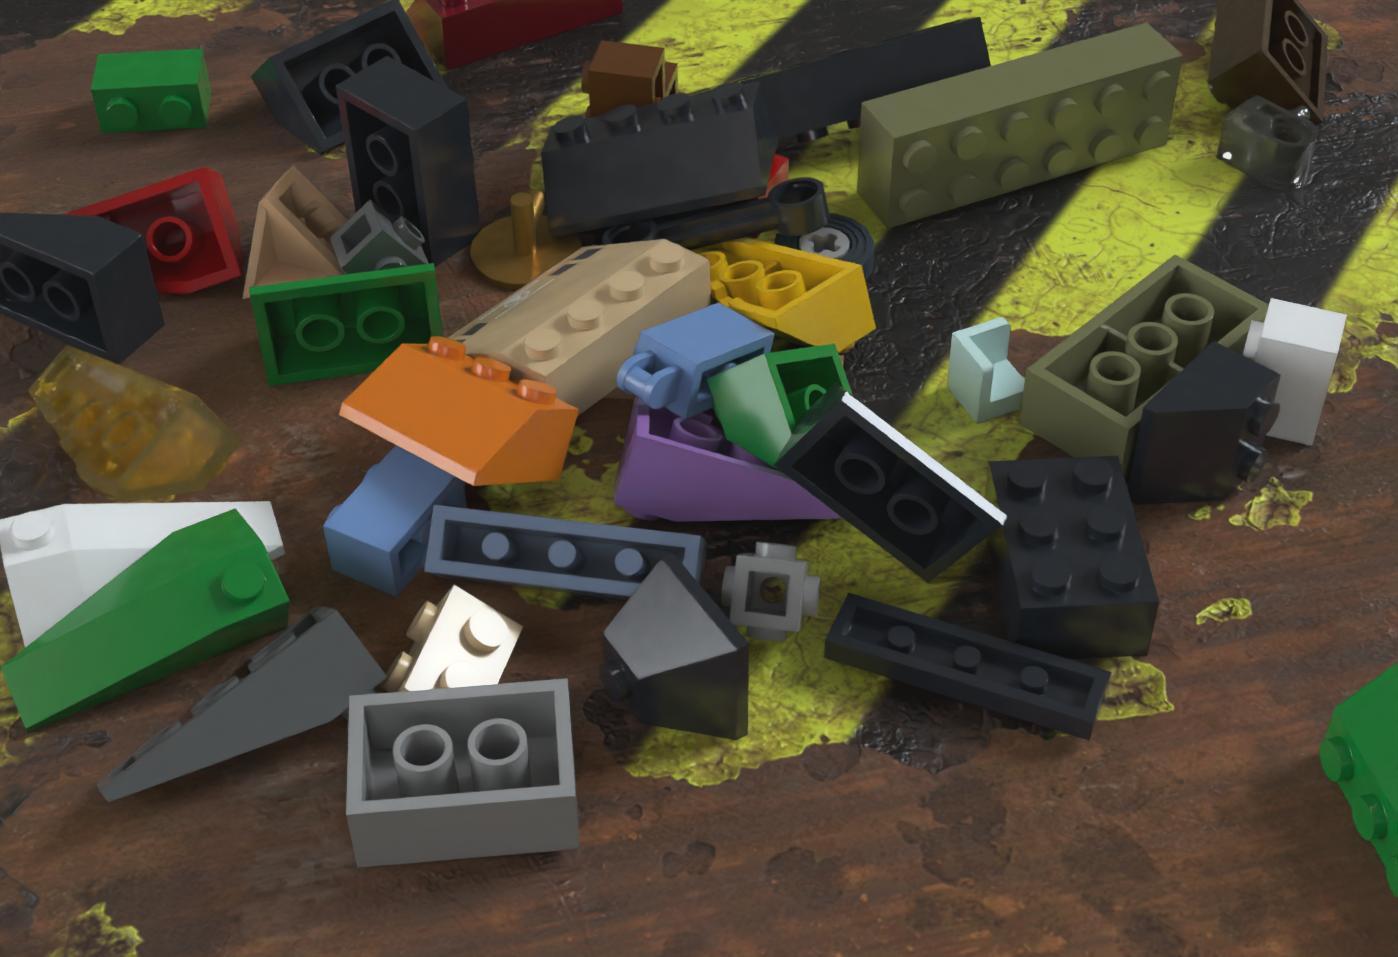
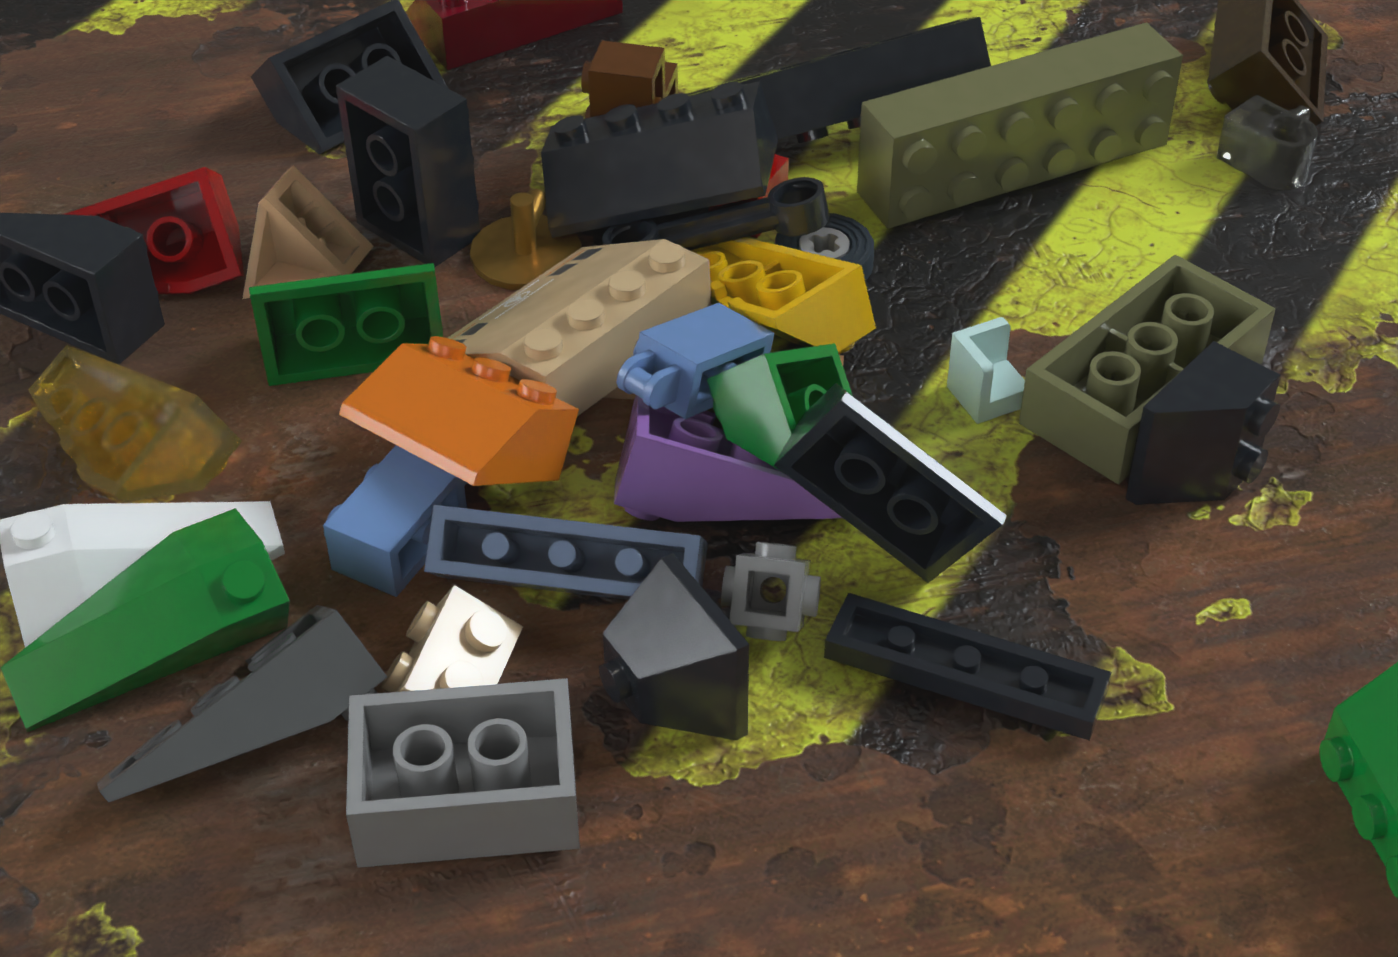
(151, 90): green piece -> none
(377, 242): dark grey brick -> none
(1070, 558): black brick -> none
(1302, 348): white brick -> none

